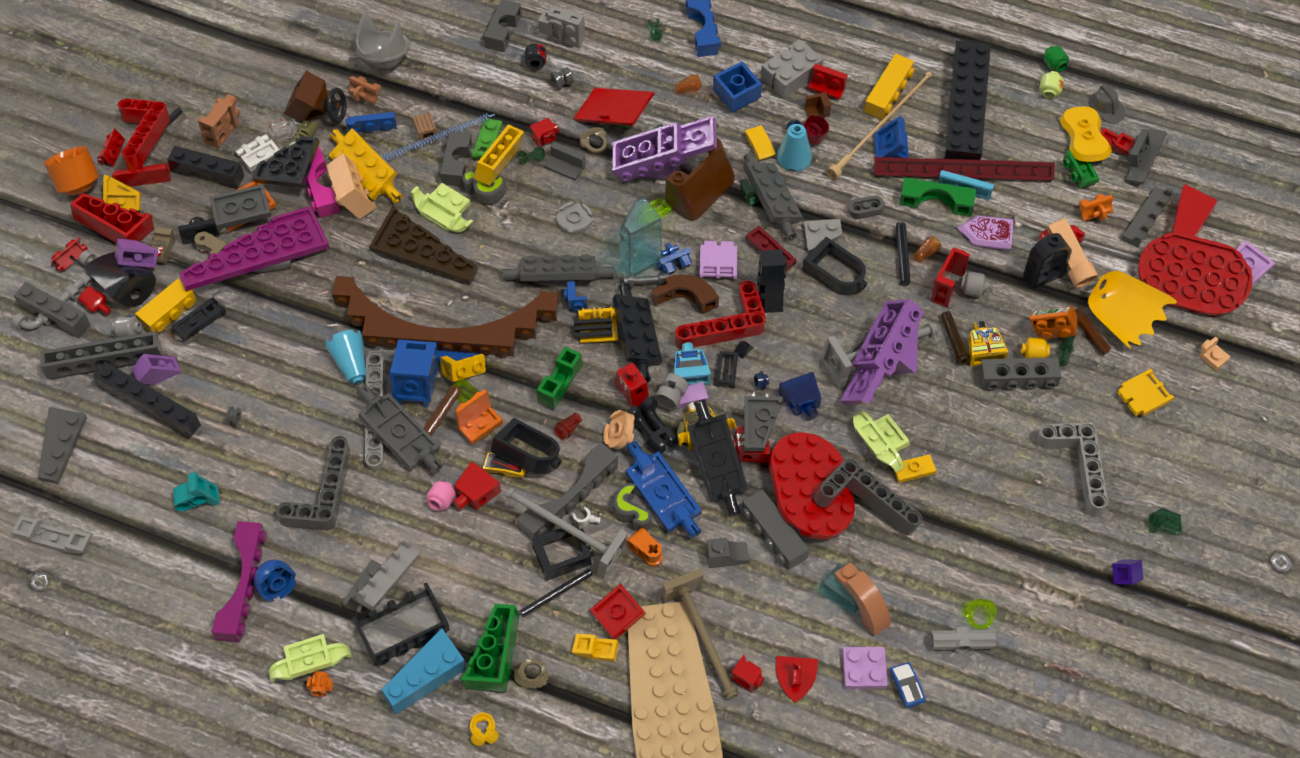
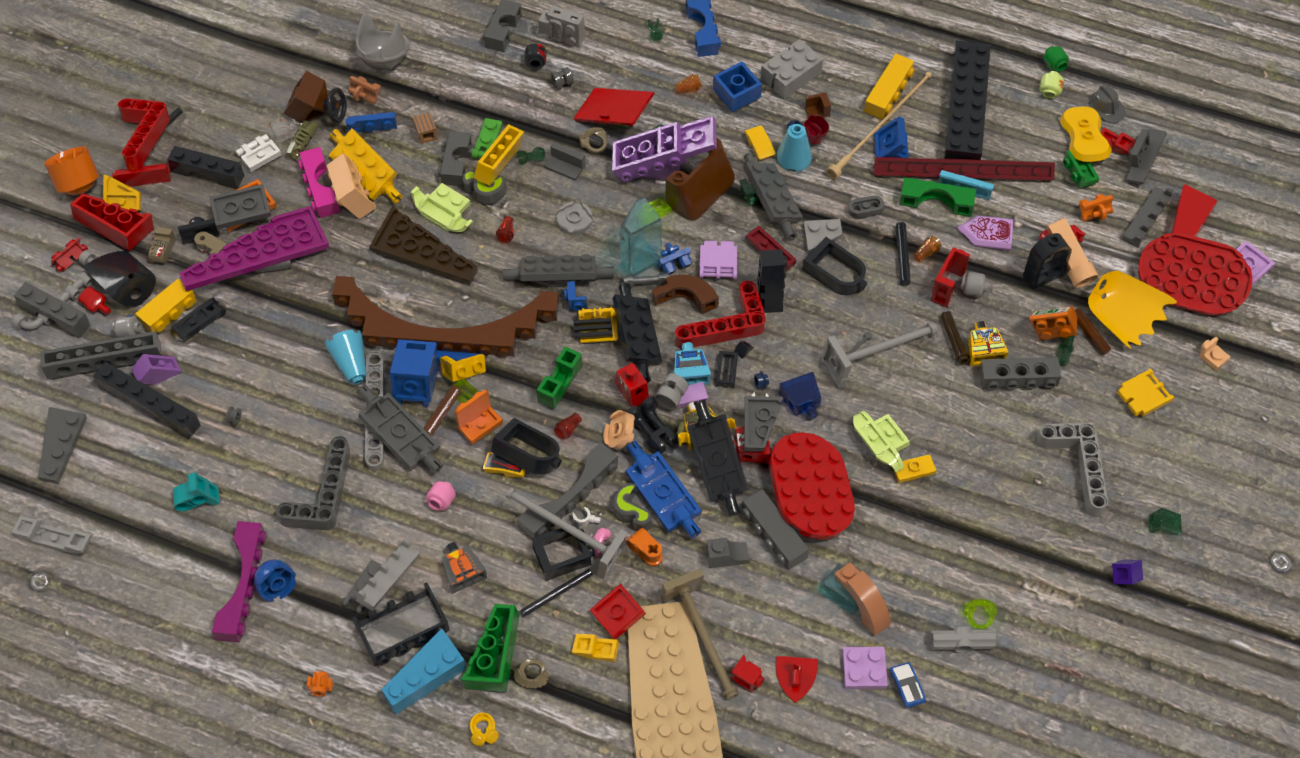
(112, 146): red hinge -> none
(135, 253): medium lavender slope -> none
(220, 121): nougat hips -> none
(288, 165): black plate -> none
(308, 657): yellowish green plate -> none
(436, 137): light blue piece -> none
(462, 567): none -> torso
(475, 488): red torso -> none
(505, 232): none -> clear red cone
(544, 132): red window -> none
(601, 535): none -> bright pink arm
(828, 81): red bracket -> none
(872, 492): dark grey beam -> none
(886, 350): medium lavender wedge -> none
(1035, 348): yellow head -> none

